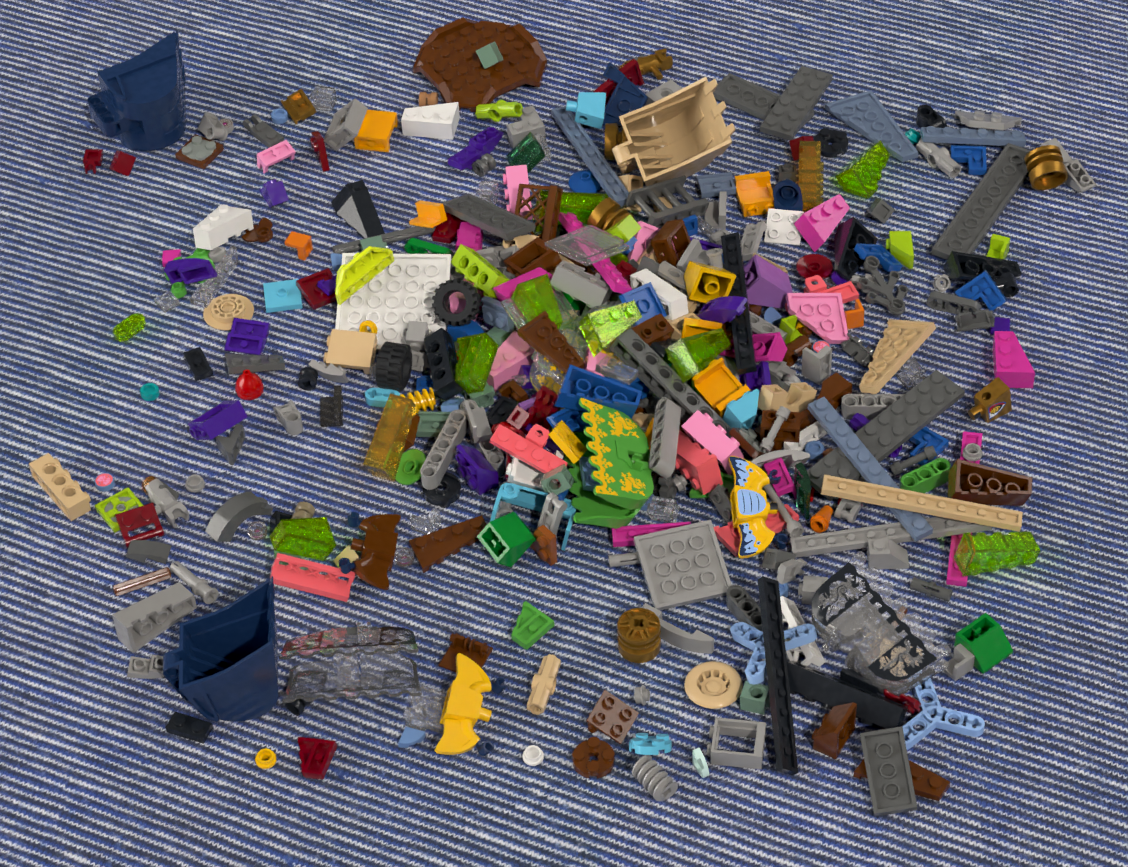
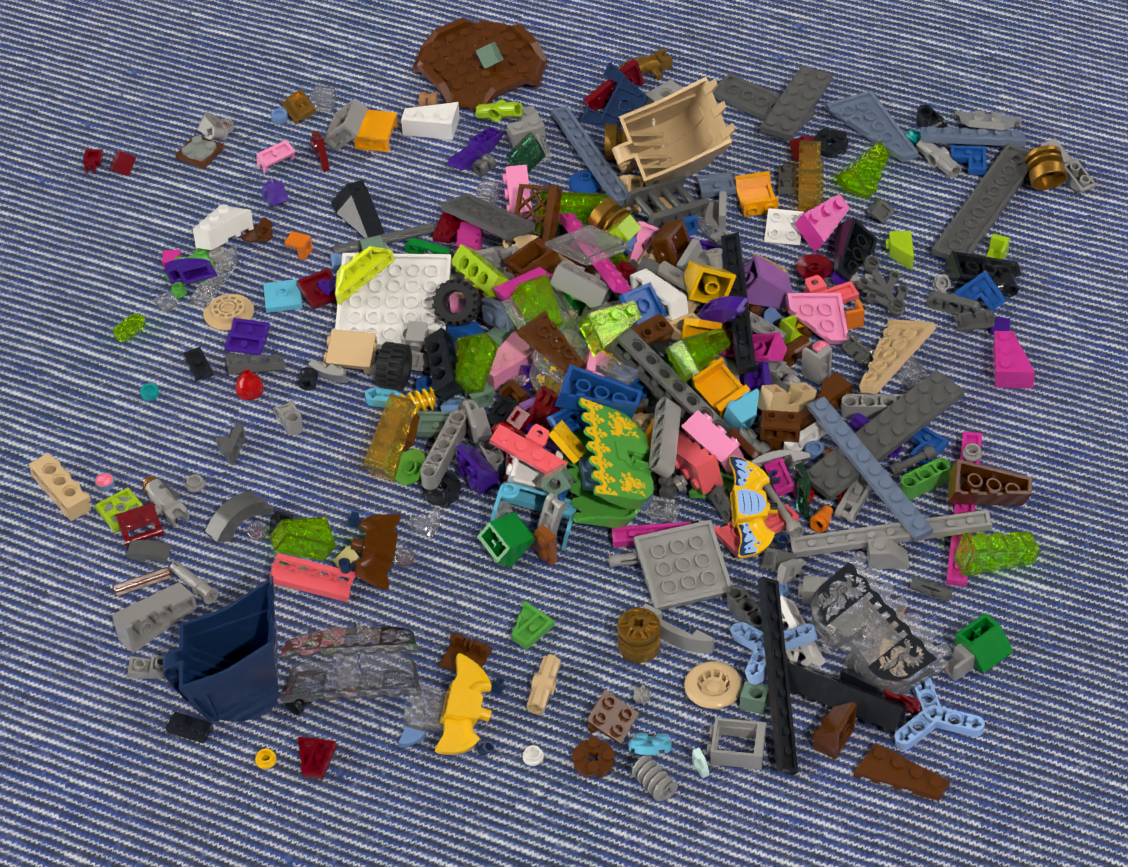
(143, 98): dark blue piece -> none
(217, 420): dark purple window -> none
(263, 131): dark grey hinge -> none
(303, 510): dark tan wheel -> none
(332, 409): clear smoke panel -> none
(363, 326): yellow plate -> none
(429, 214): light orange panel -> none
(439, 544): reddish brown wing -> none
(588, 108): medium azure torso -> none
(752, 238): light grey plate -> none
(782, 415): light grey bar -> none
(787, 196): dark blue piece -> none
(887, 260): blue plate -> none
(888, 771): dark grey plate -> none
(922, 503): tan plate -> none
(991, 401): pearl gold torso -> none

